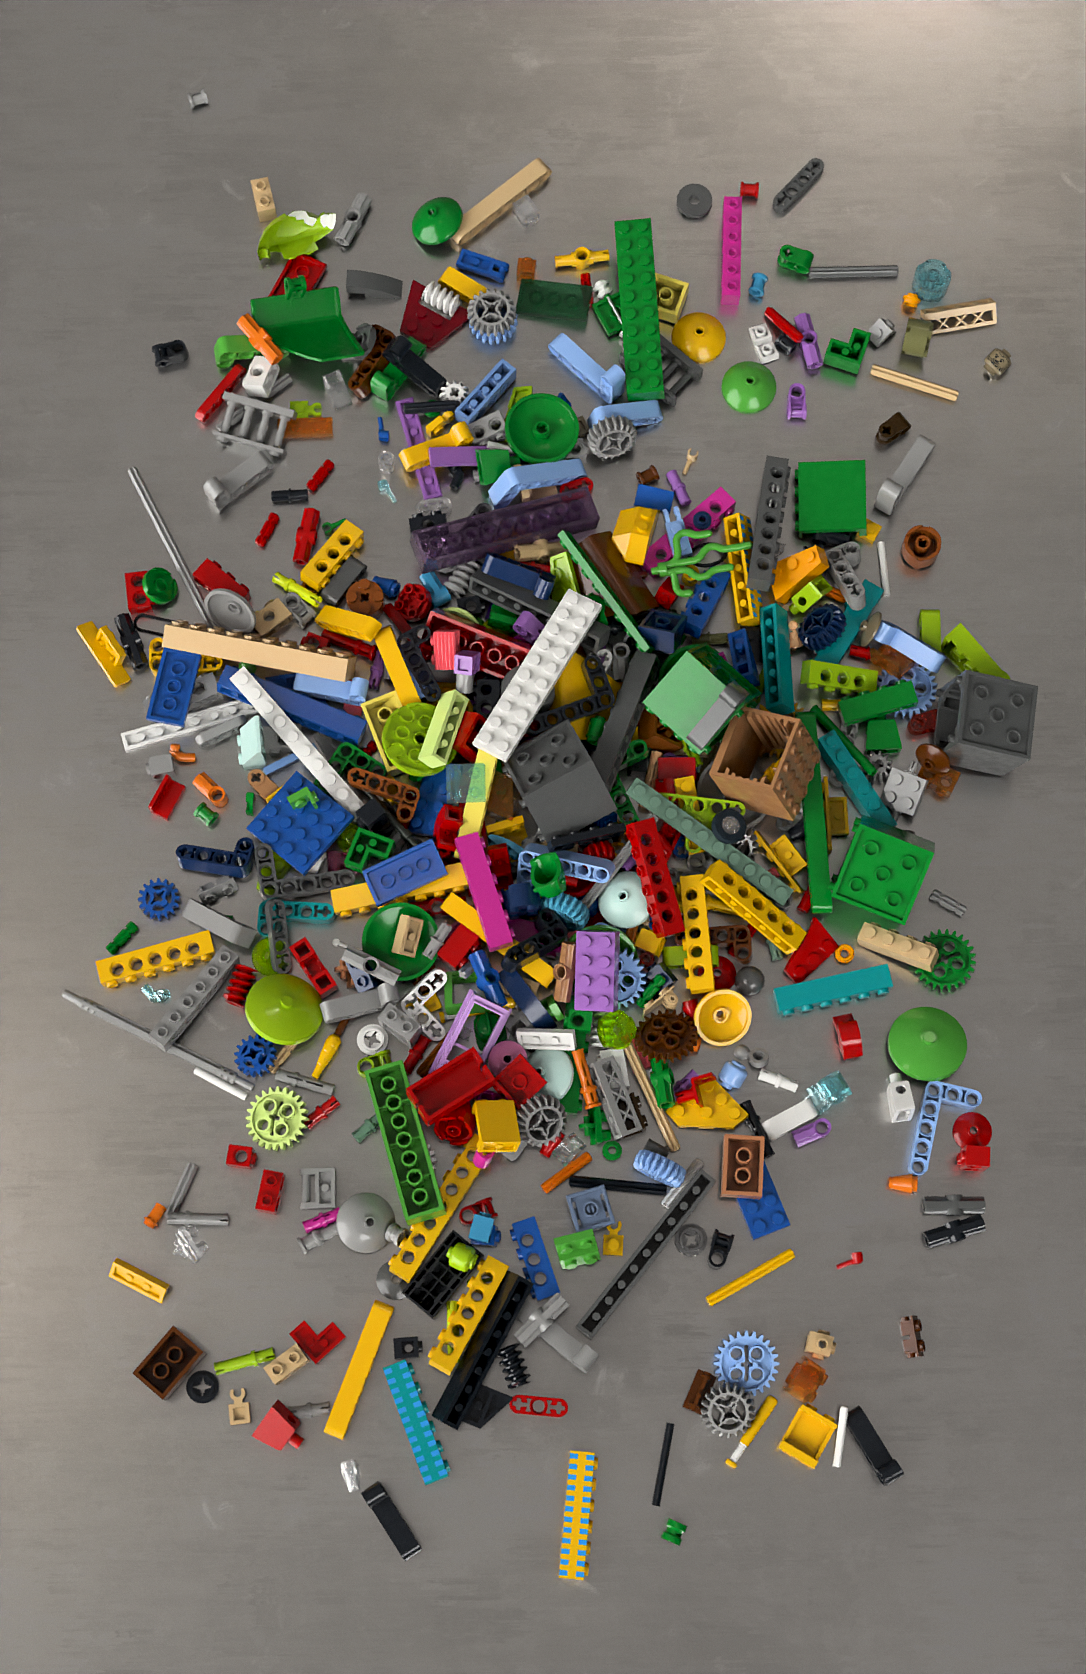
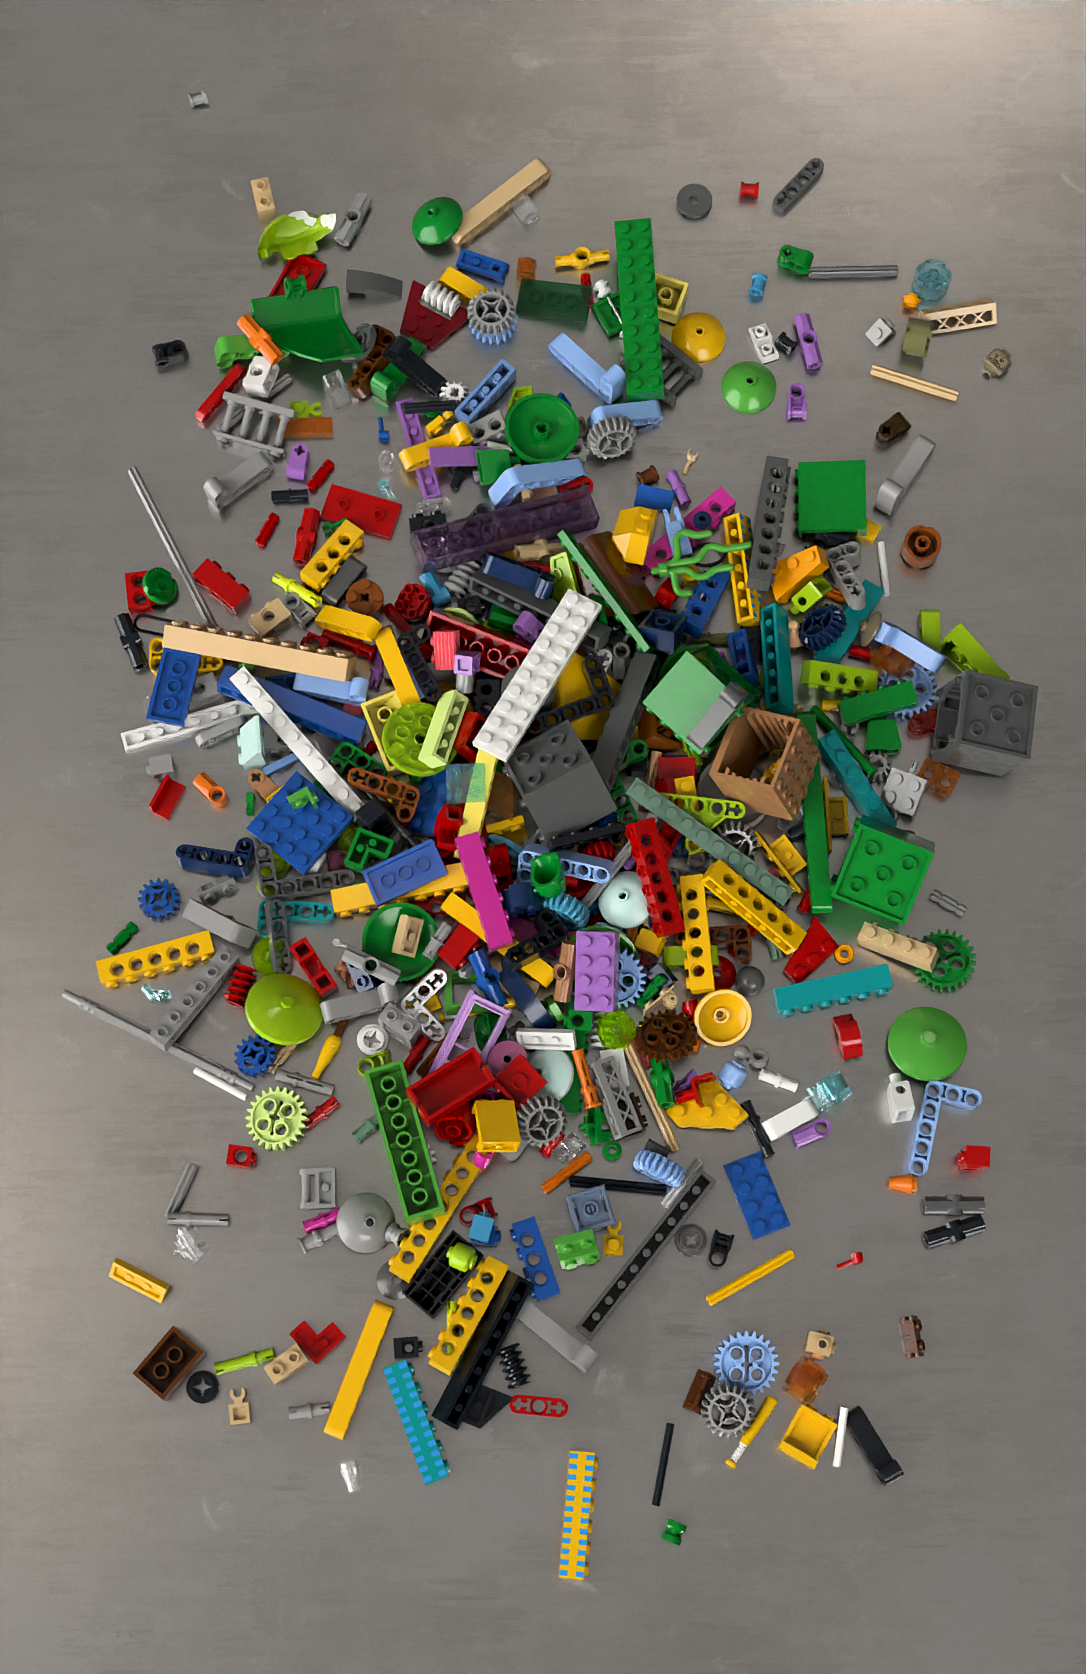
(106, 651): yellow bracket -> none
(154, 1216): orange pin -> none
(179, 755): orange arm -> none
(206, 814): green bush -> none
(230, 610): light grey dish -> none
(270, 1191): red brick -> none
(278, 1428): torso -> none
(298, 464): none -> medium lavender piece
(363, 510): none -> red plate
(389, 586): blue cone -> none
(391, 1520): black beam -> none
(541, 1319): light grey piece -> none
(595, 729): green brick -> none
(728, 826): black wheel -> none
(731, 250): dark pink brick -> none
(742, 1166): nougat brick -> none
(783, 324): red axle -> none
(848, 355): green brick -> none
(933, 759): reddish brown dish -> none
(962, 1133): red dish -> none

